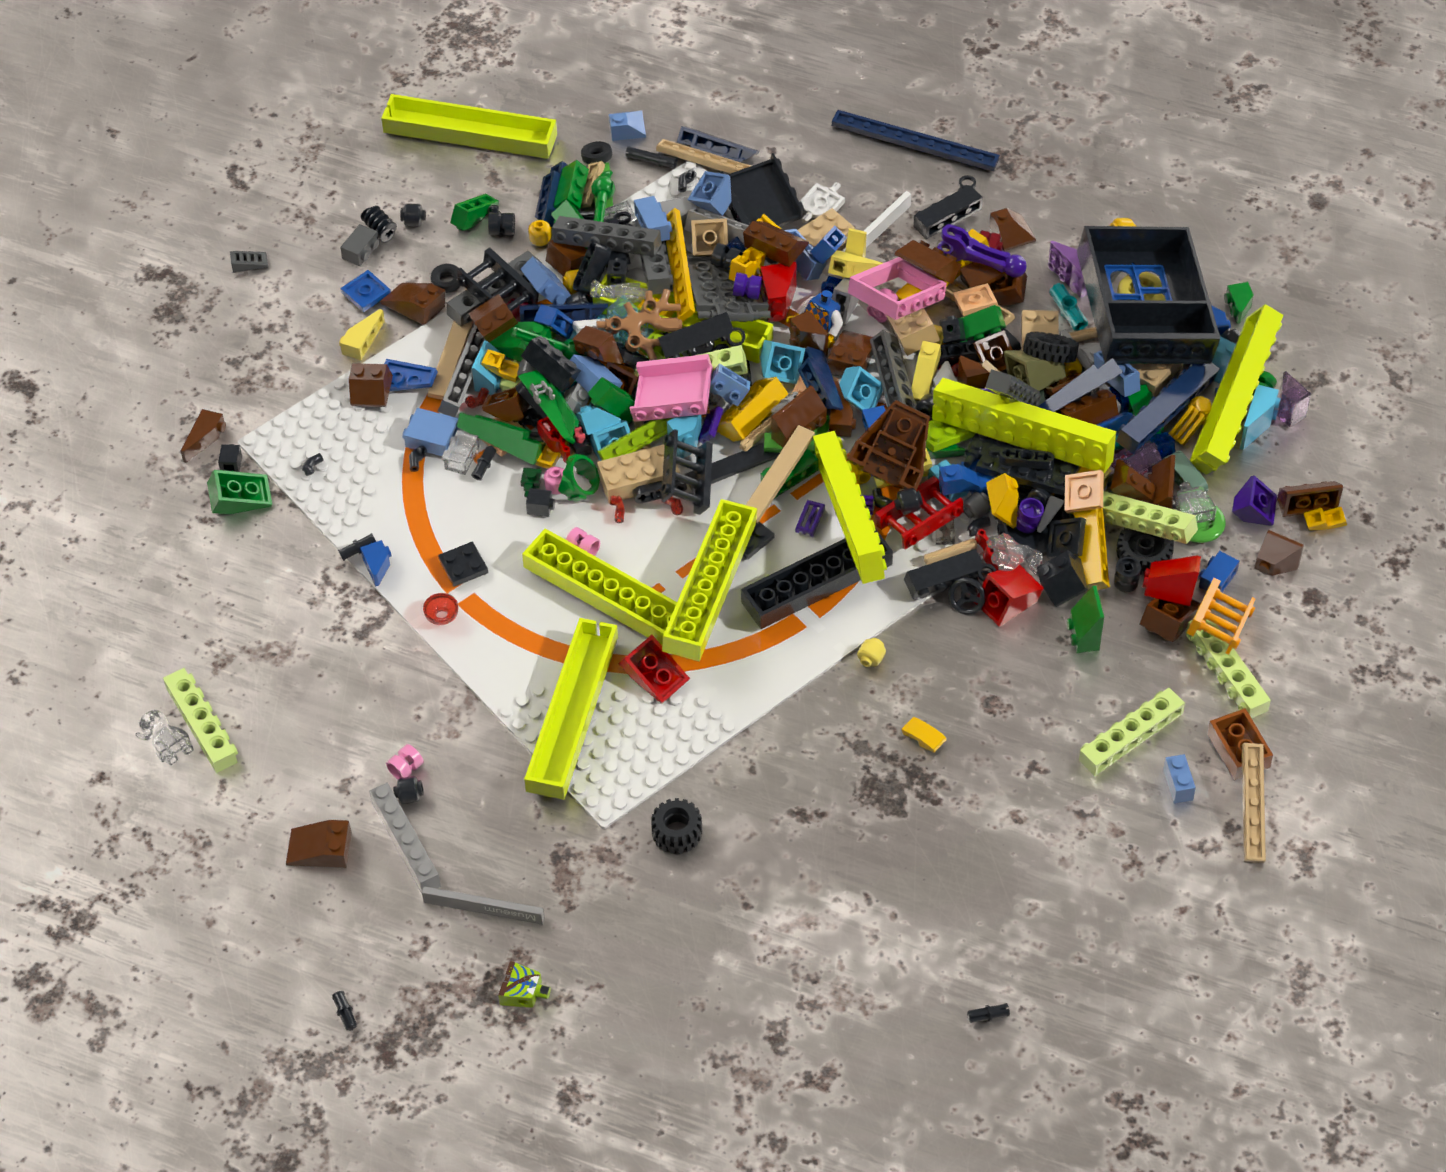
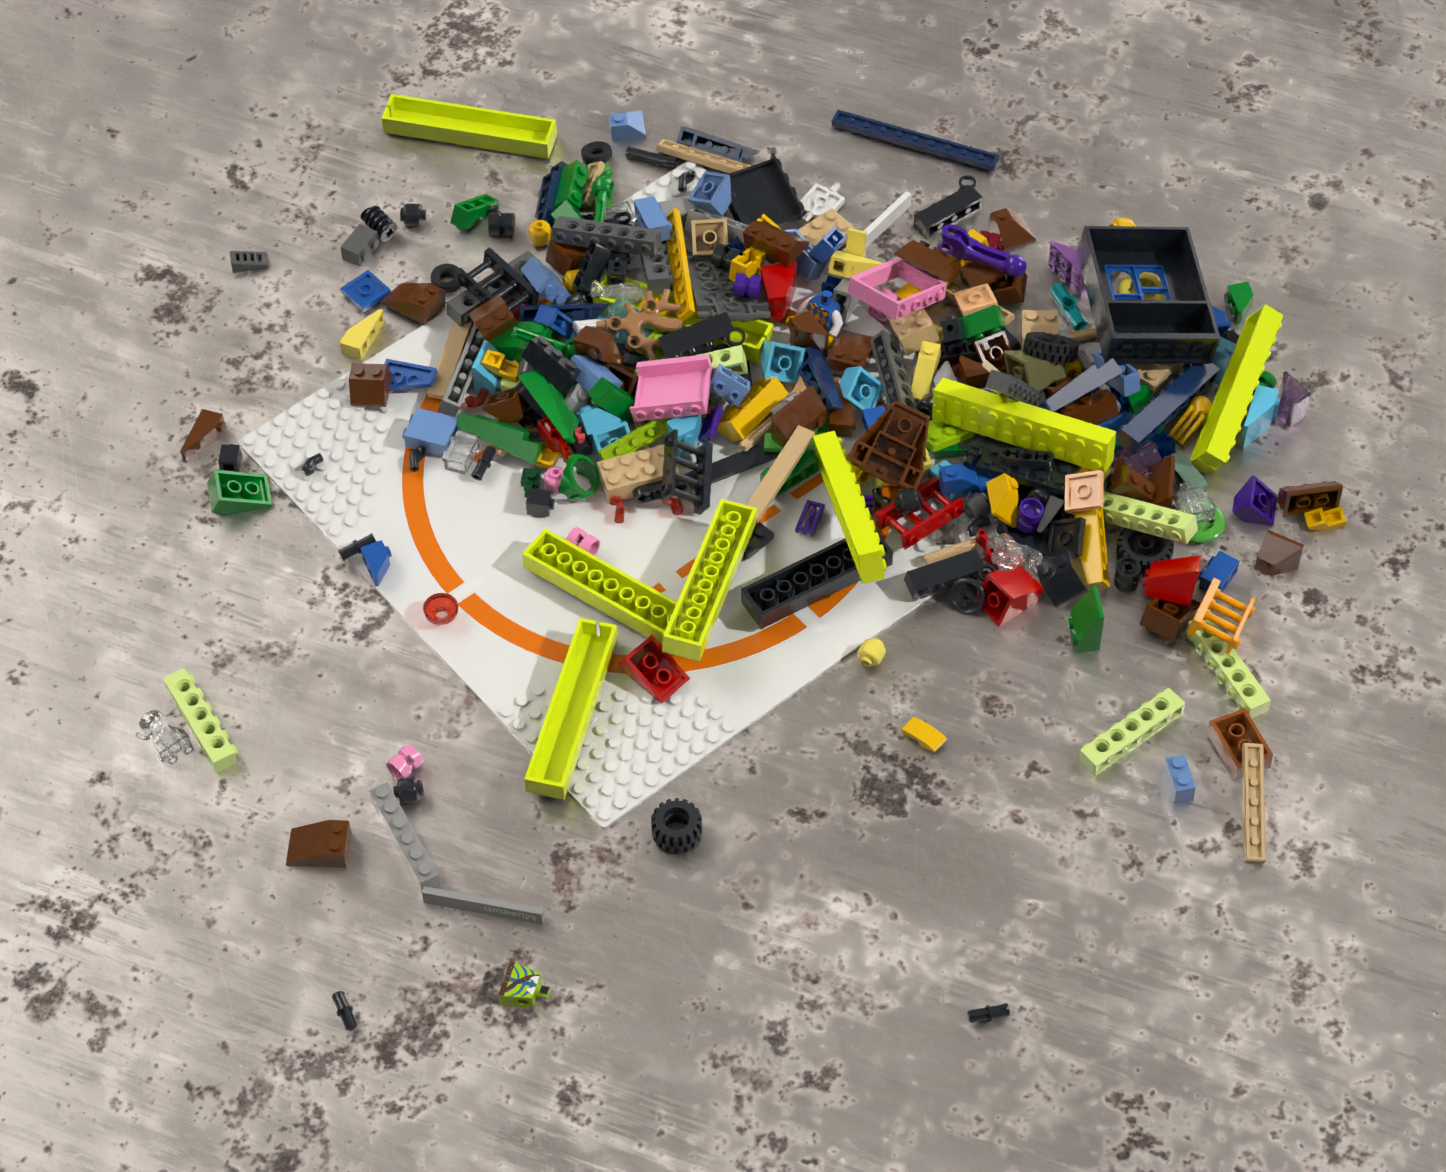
(463, 564): black plate -> none
(547, 390): light grey piece -> none

